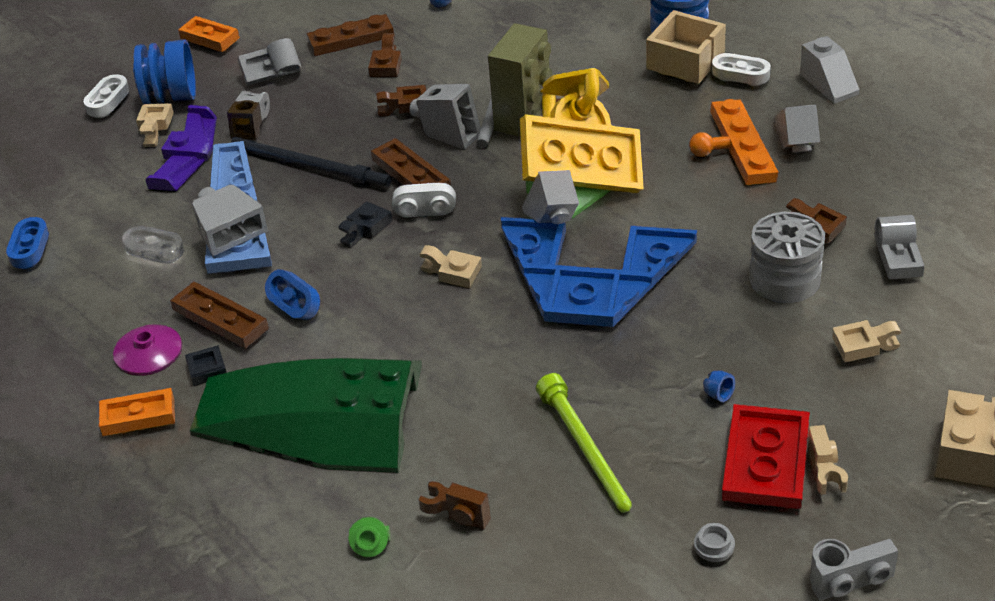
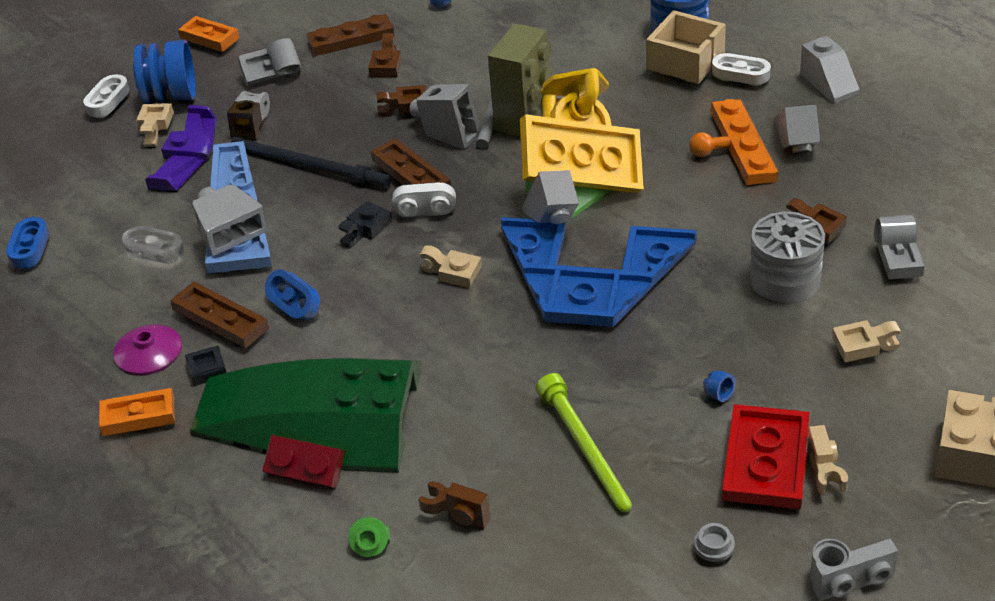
(303, 461): none -> dark red plate

